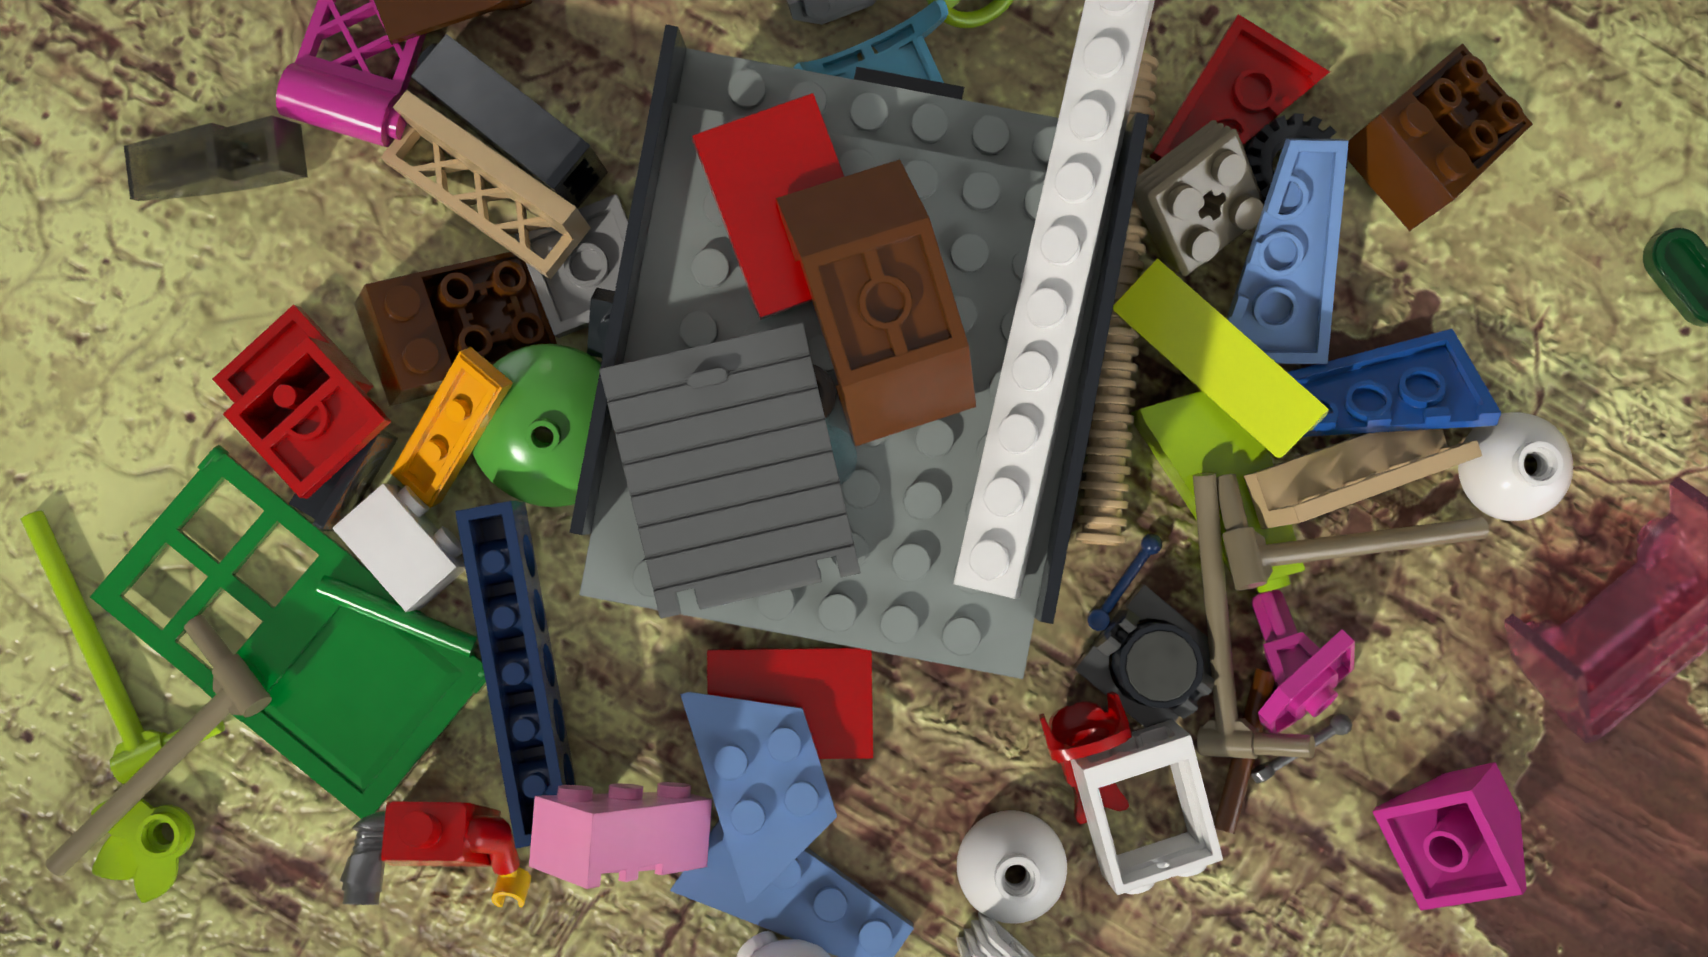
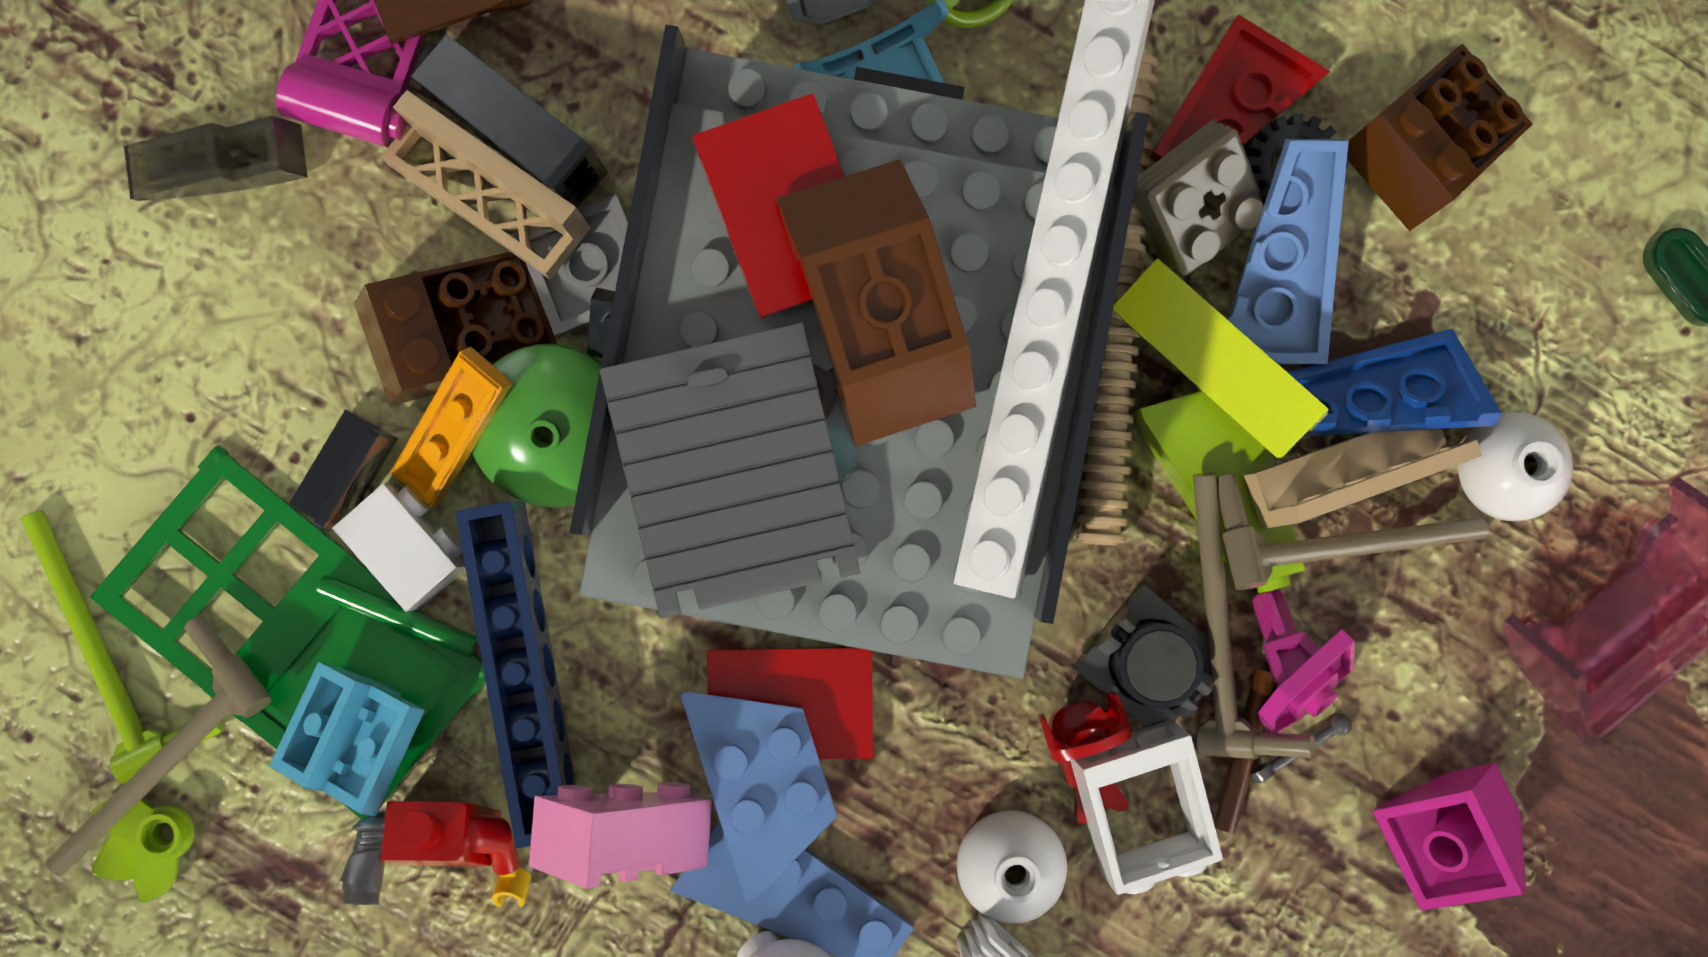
(300, 402): red bracket -> none
(347, 737): none -> medium azure brick
(1099, 618): dark blue hinge -> none

